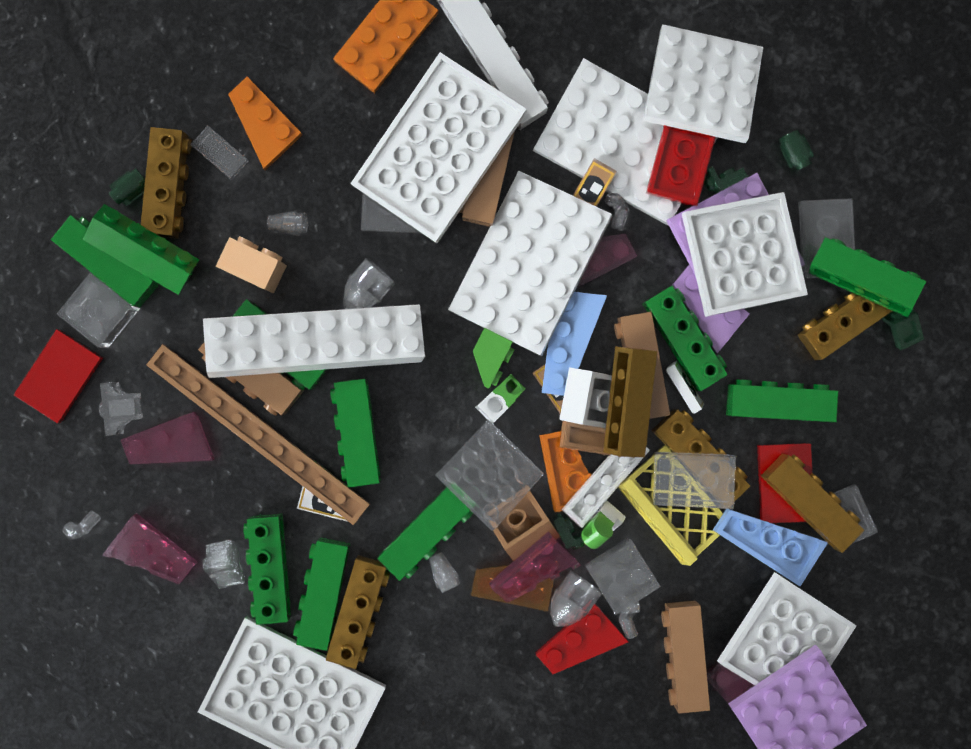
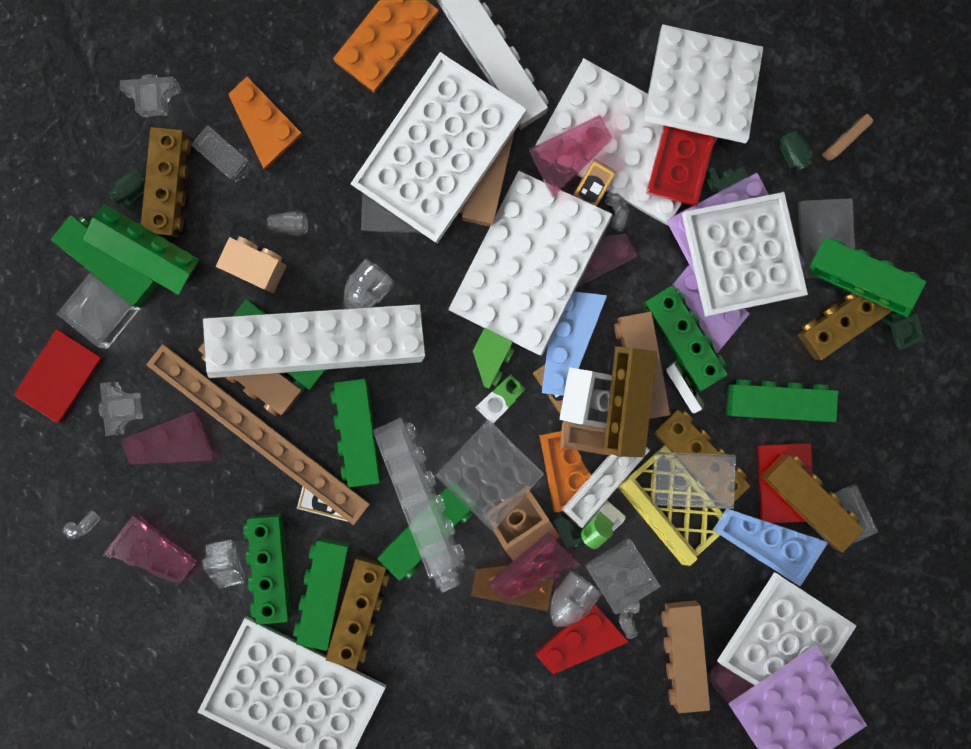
(150, 94): none -> clear brick
(419, 499): none -> clear brick
(569, 152): none -> clear pink wing
(848, 137): none -> medium nougat tile

